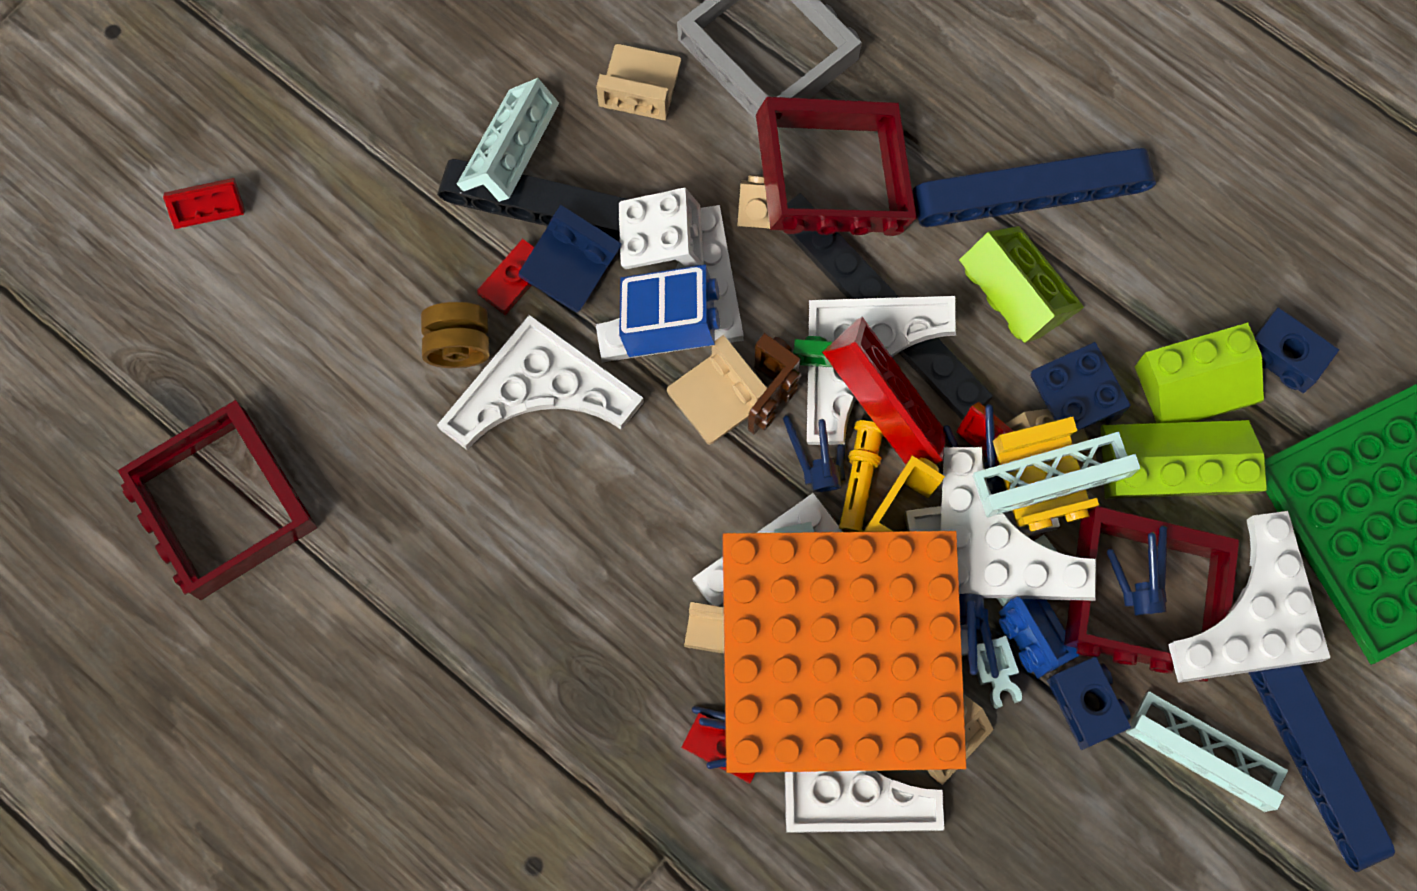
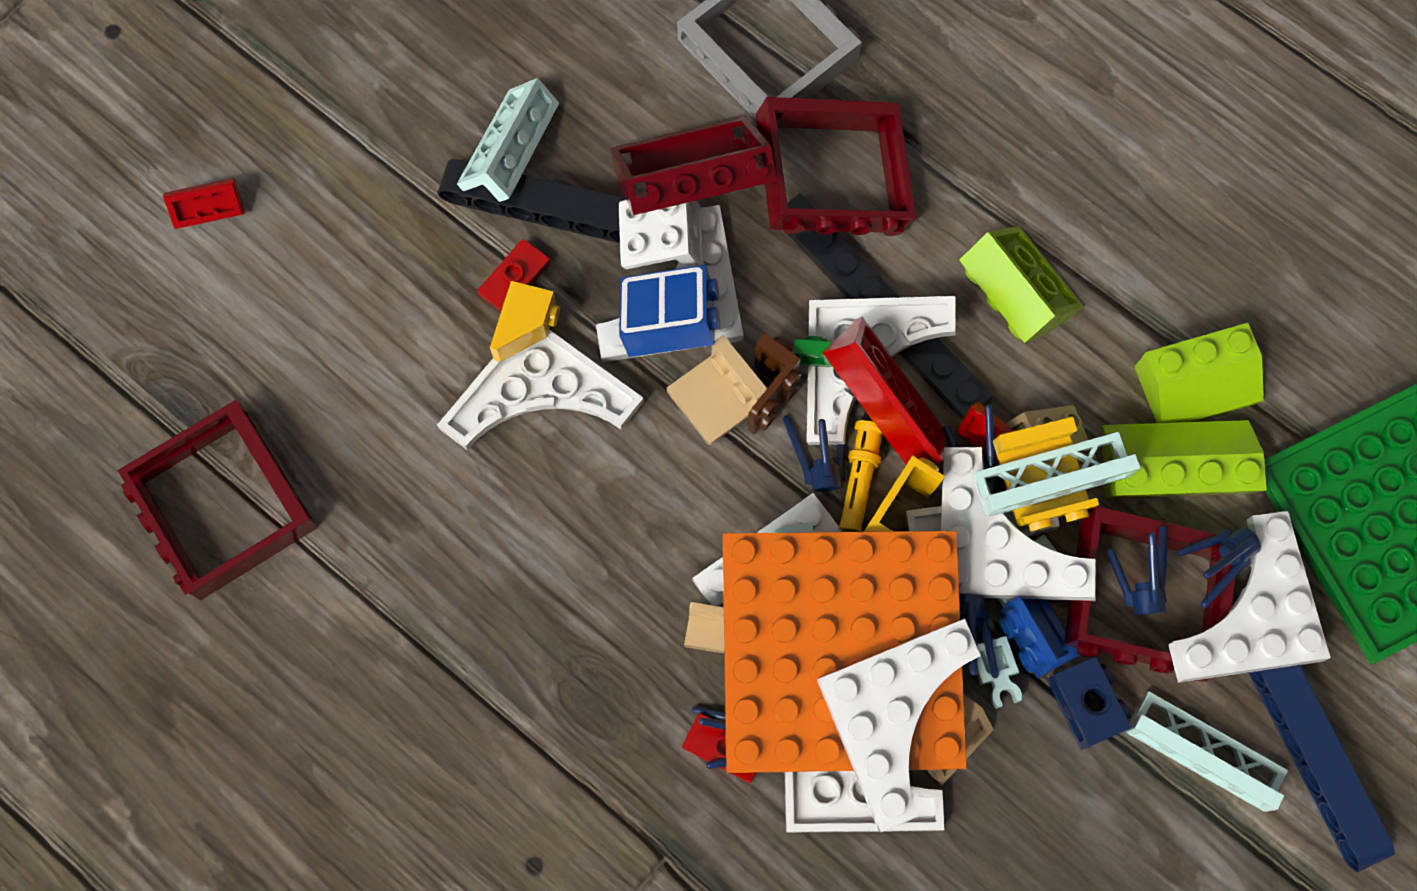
(454, 335): pearl gold wheel -> none
(523, 319): none -> yellow slope
(569, 259): dark blue bracket -> none
(639, 82): tan bracket -> none
(693, 165): none -> dark red window
(753, 203): tan bracket -> none
(878, 710): none -> white plate
(1033, 187): dark blue beam -> none
(1081, 388): dark blue bracket -> none
(1235, 550): none -> dark blue plant
(1310, 351): dark blue brick -> none

